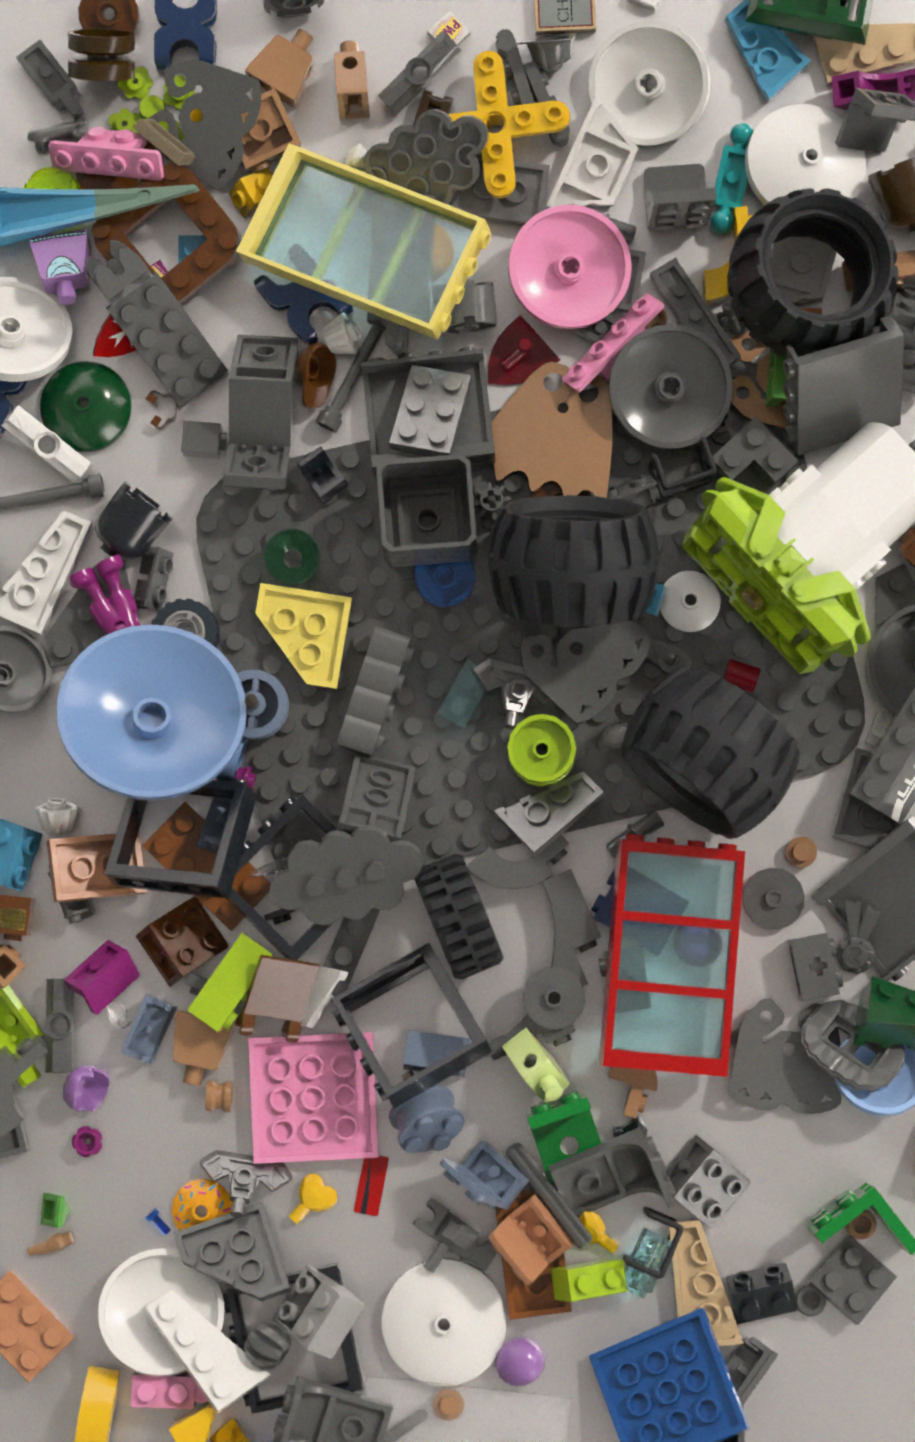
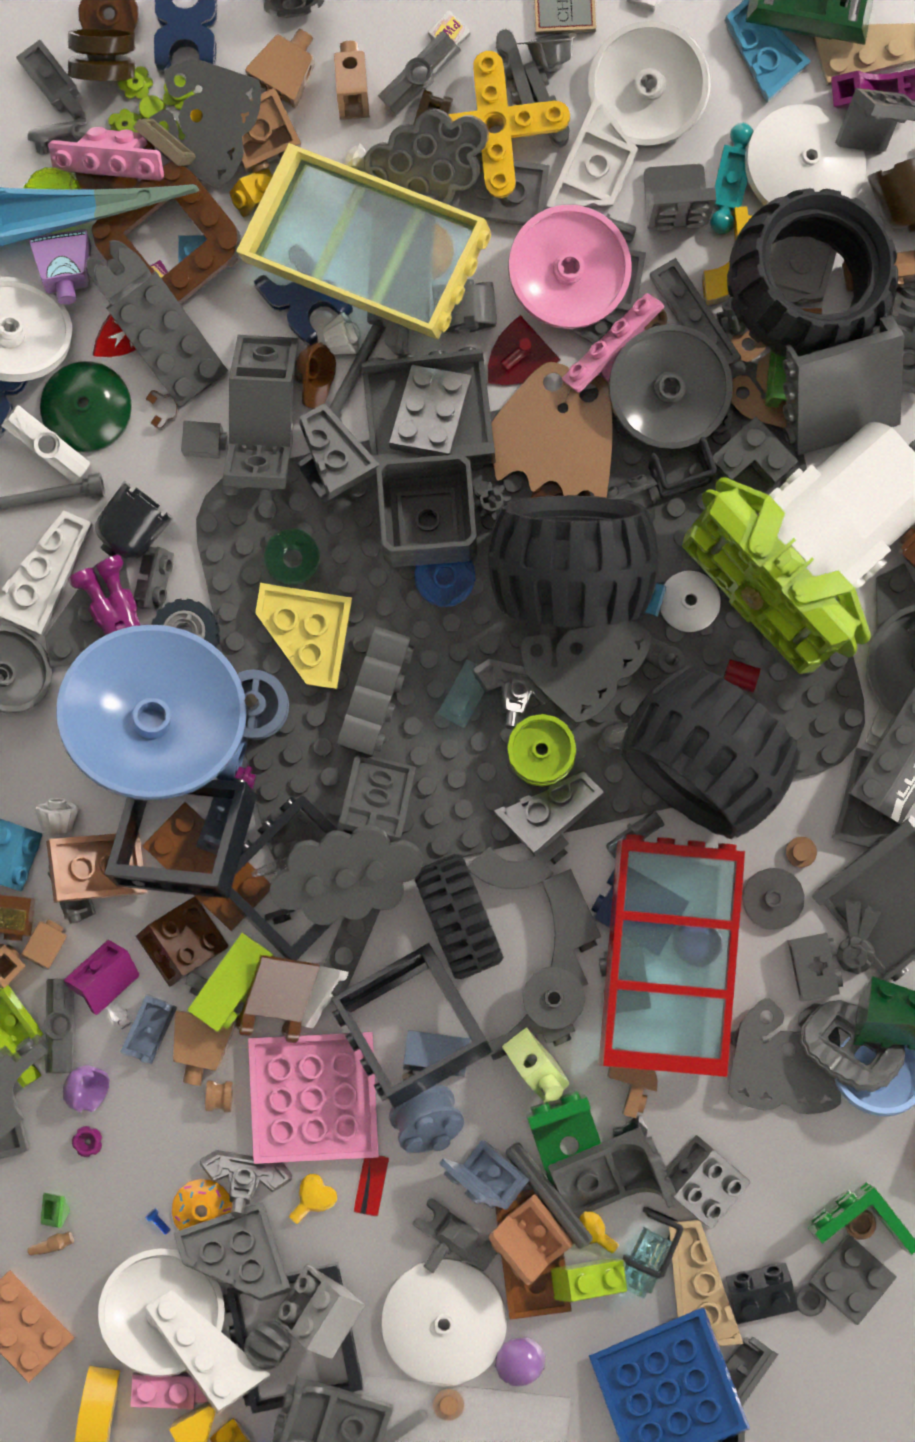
(44, 944): none -> medium nougat brick
(335, 451): none -> dark grey wing

